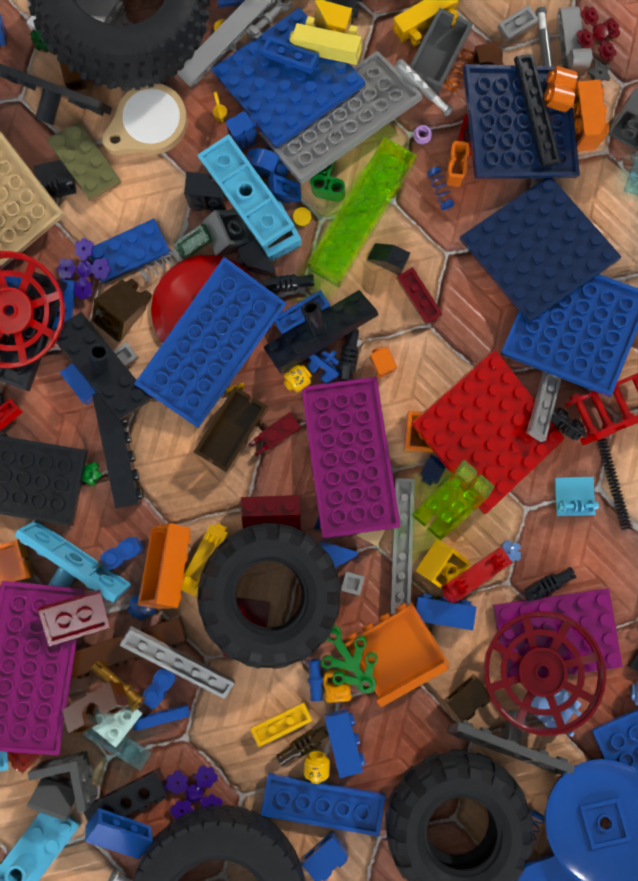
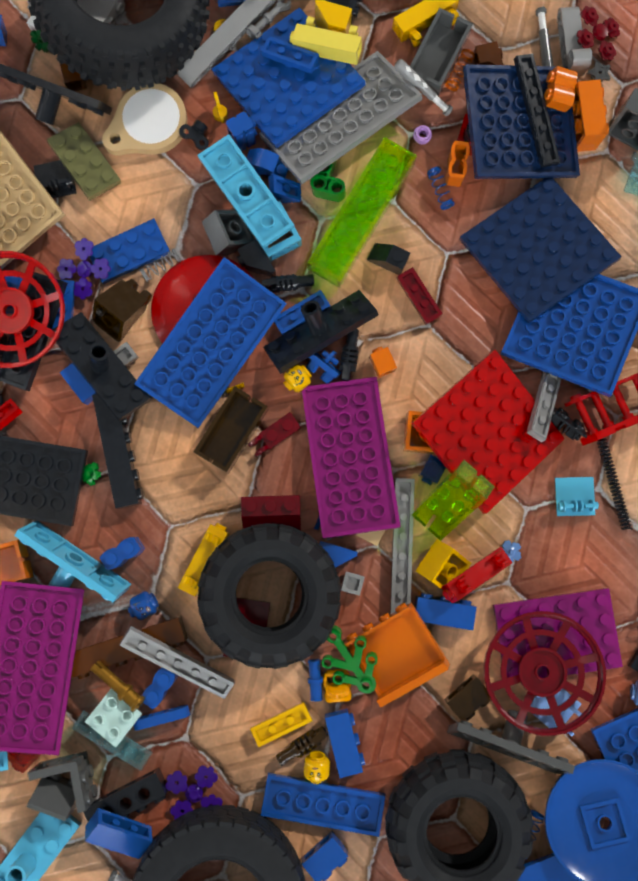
(73, 617): plate -> none
(81, 713): reddish brown arch -> none
(164, 566): orange piece -> none
(193, 241): clear green tile -> none
(196, 133): none -> black piece
(203, 193): black slope -> none
(302, 216): yellow piece -> none
(518, 23): light grey plate -> none
(548, 584): black hinge -> none

